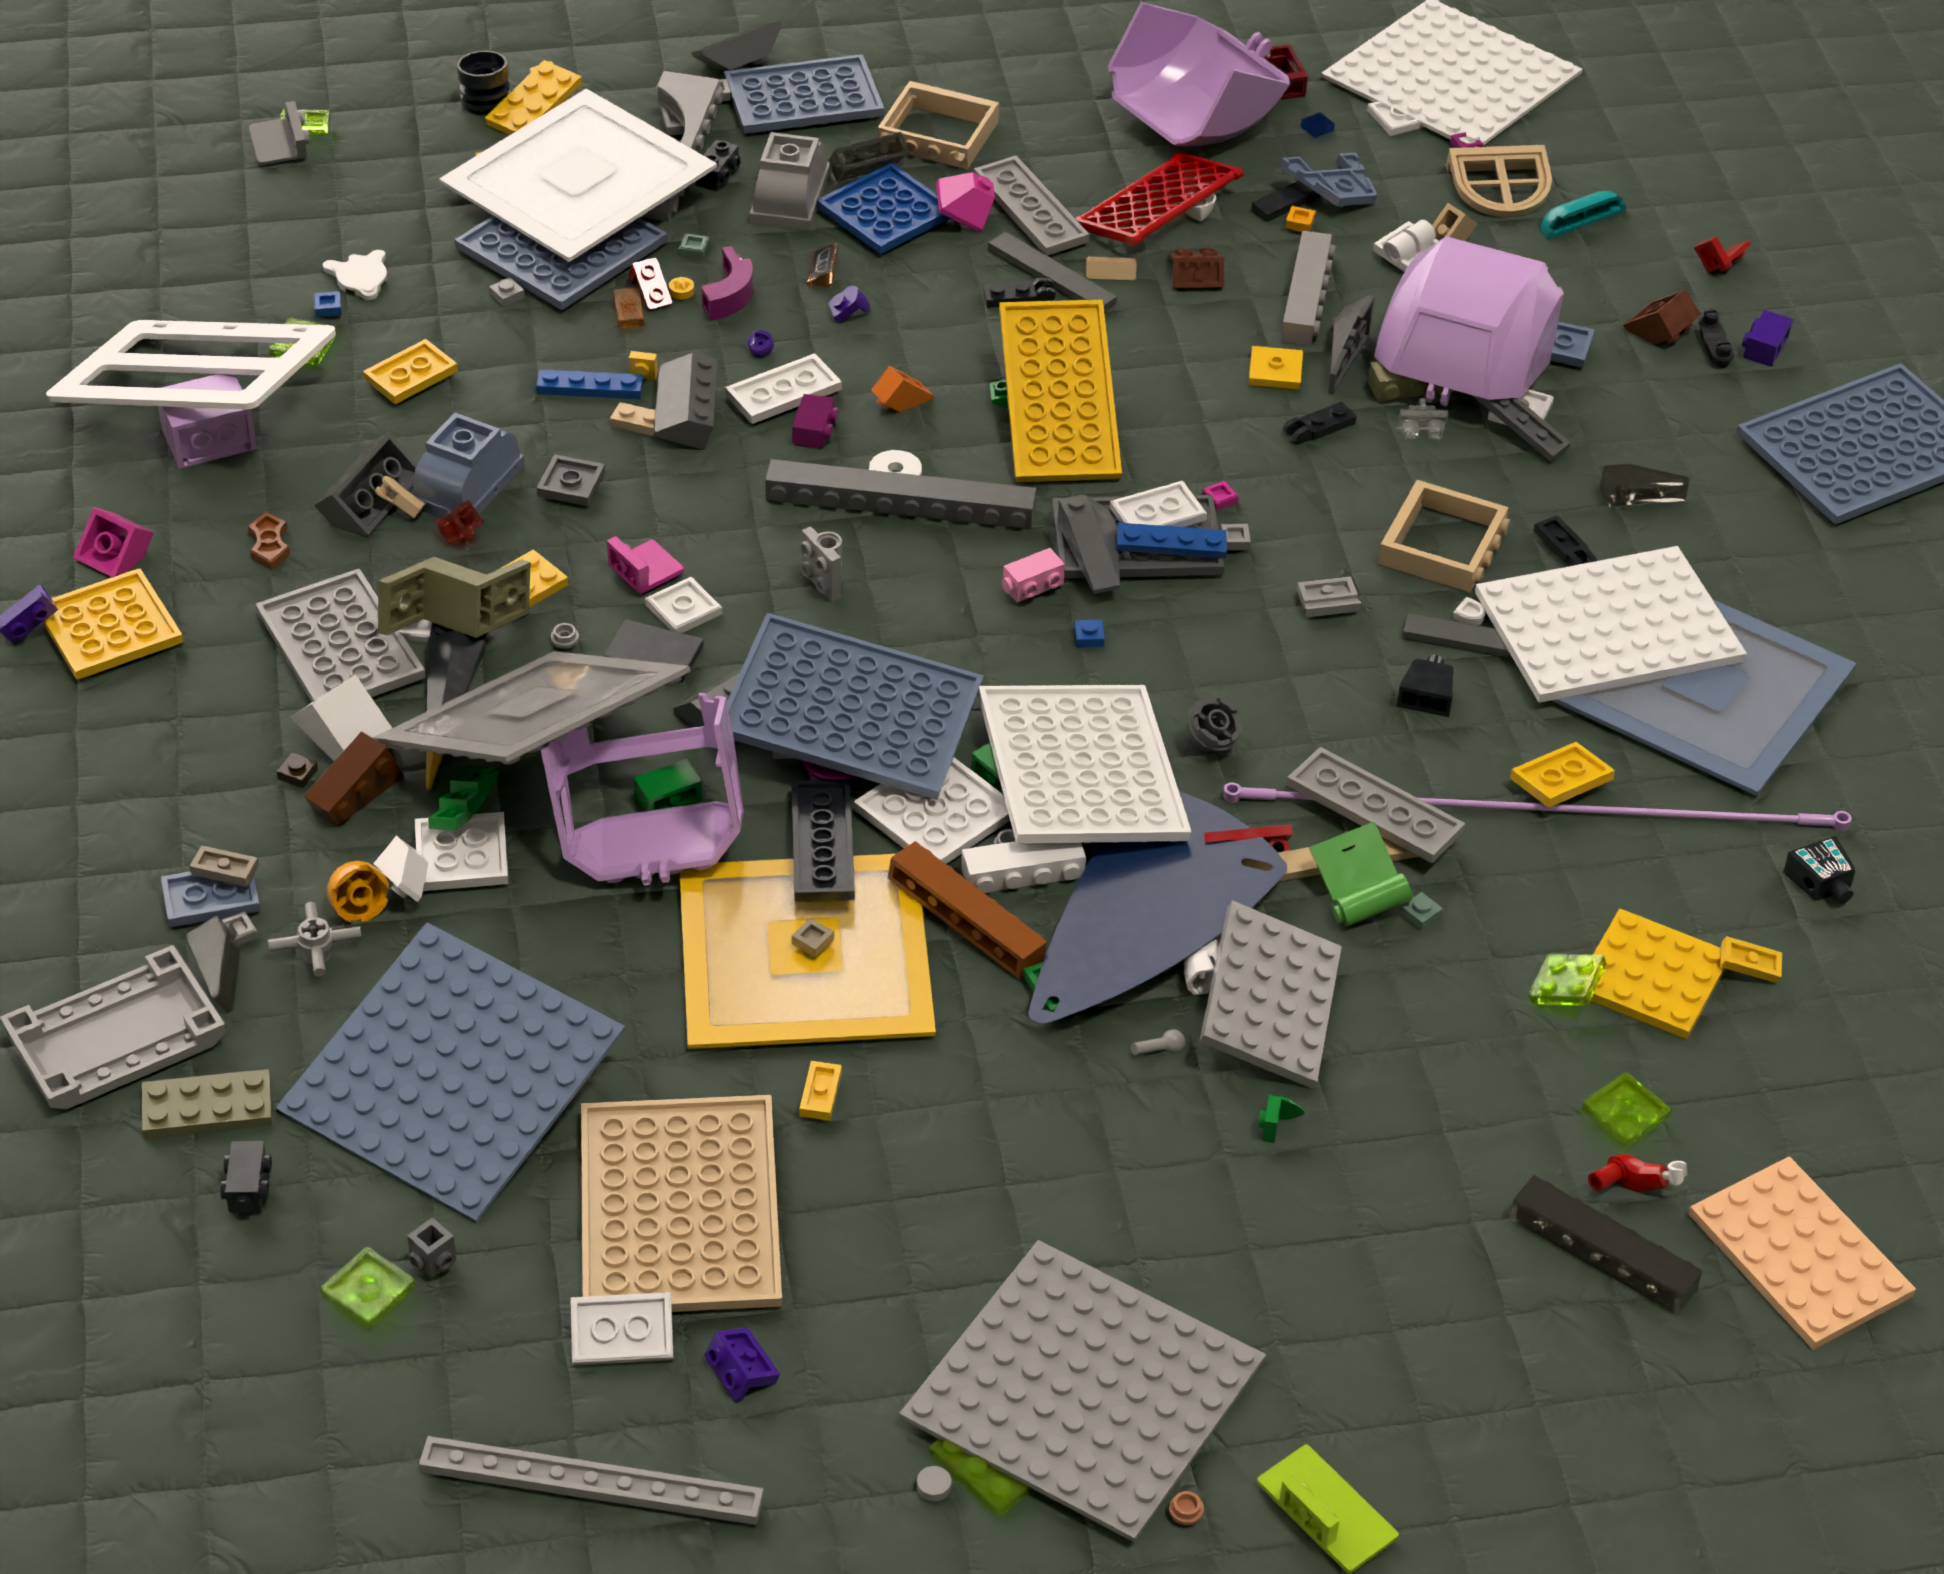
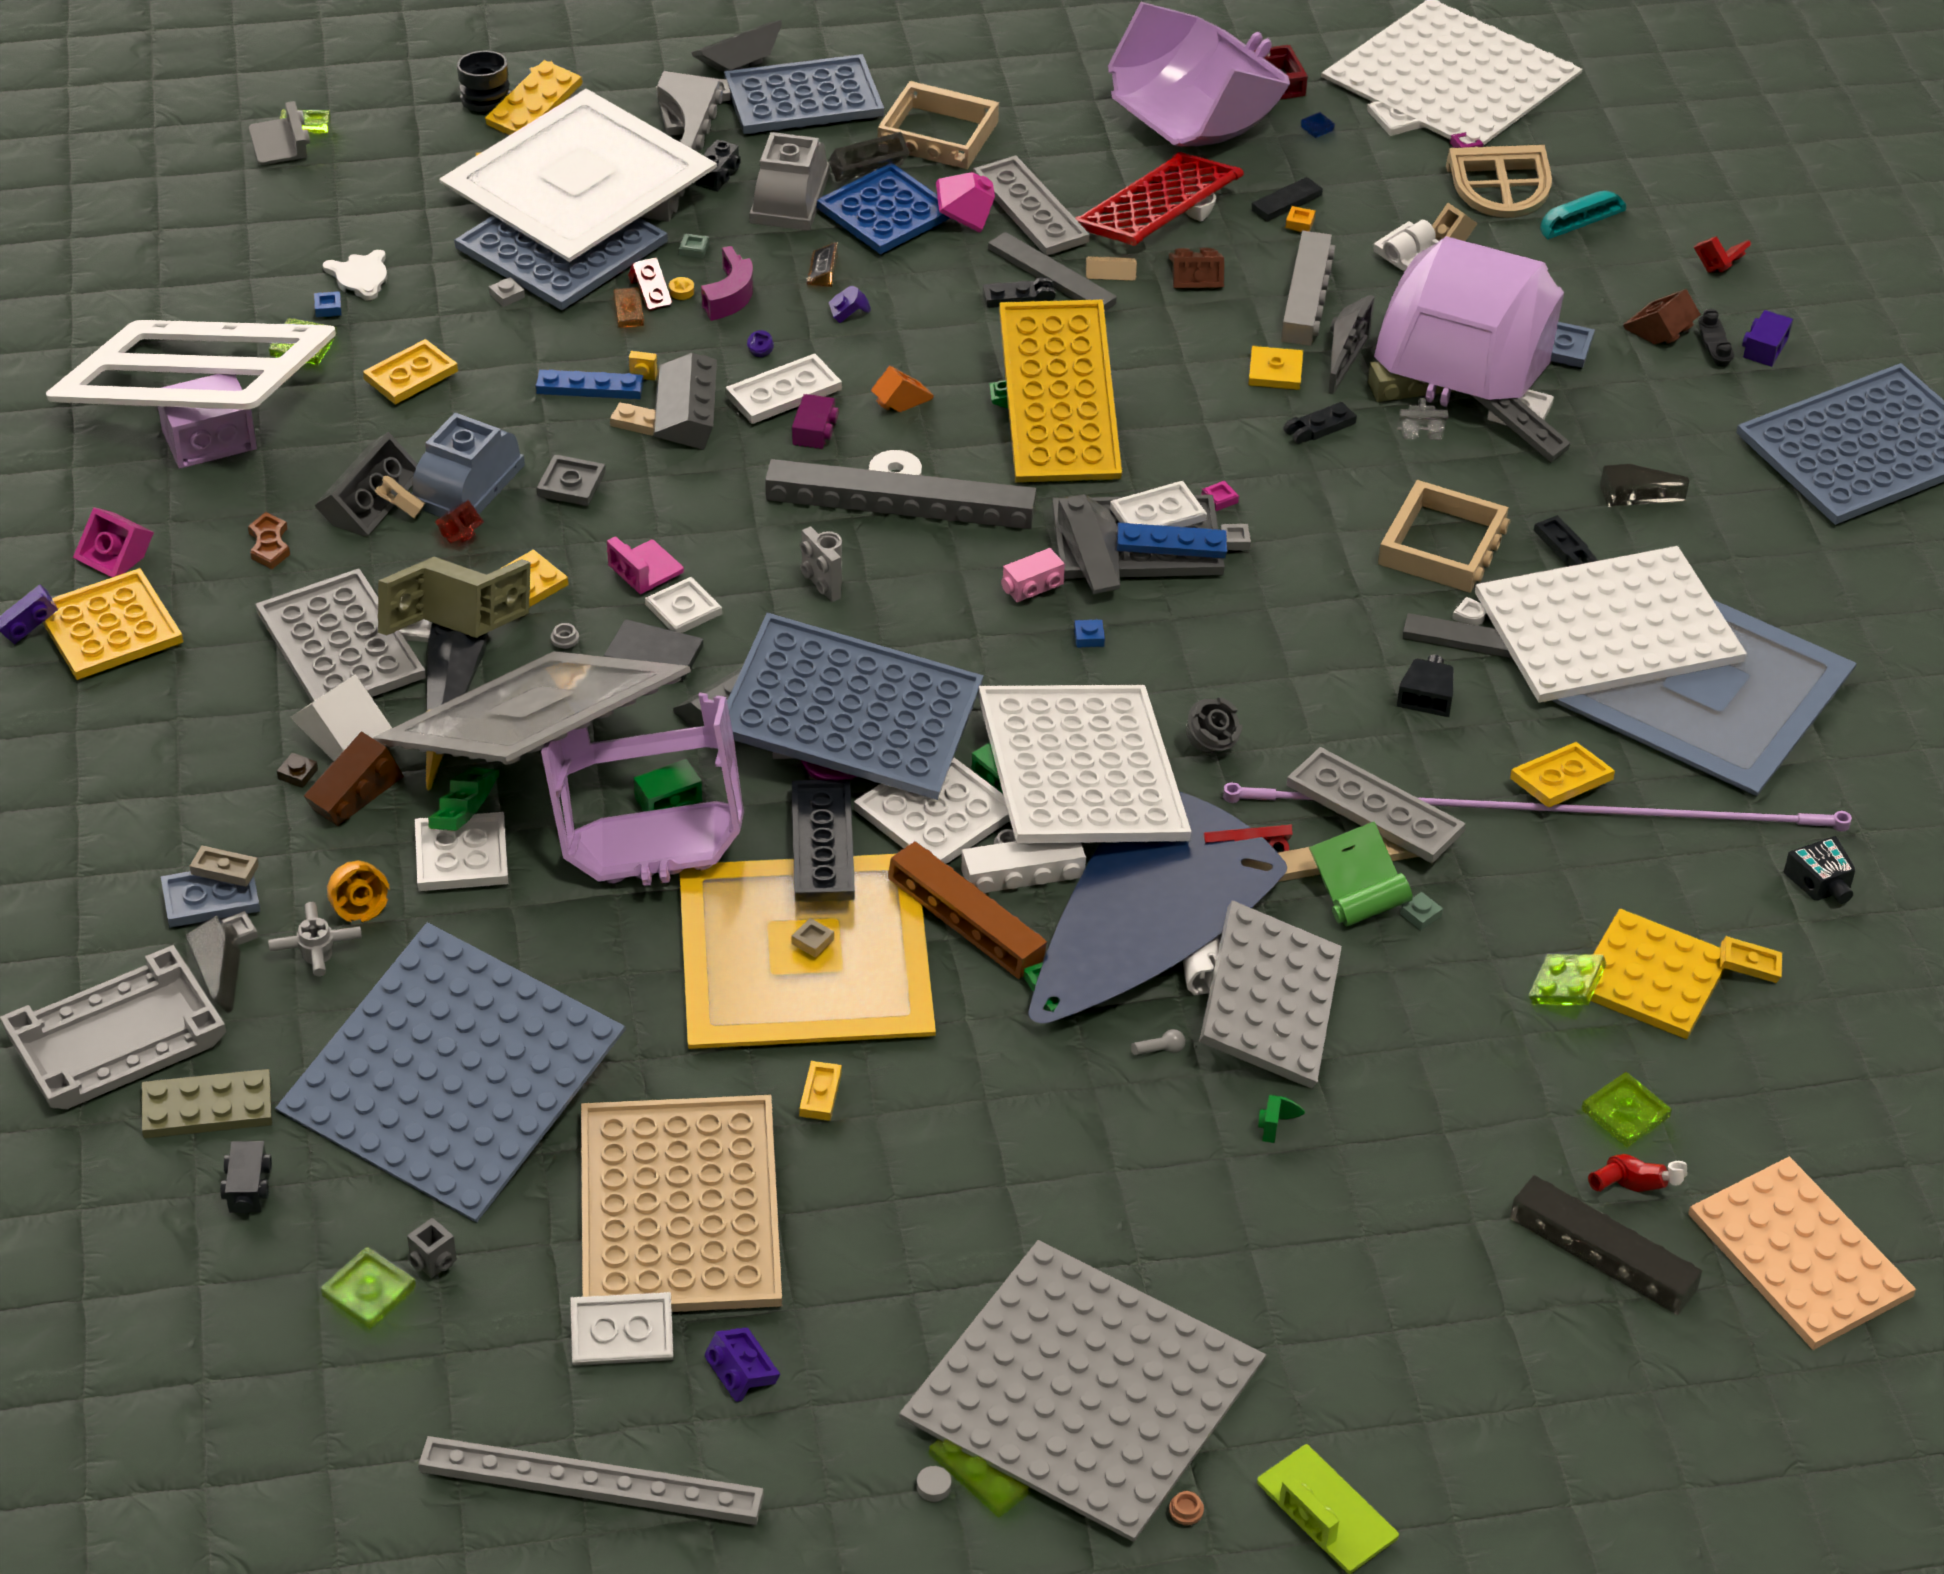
(403, 869): white slope -> none
(1328, 596): light grey plate -> none
(1338, 186): sand blue wing -> none

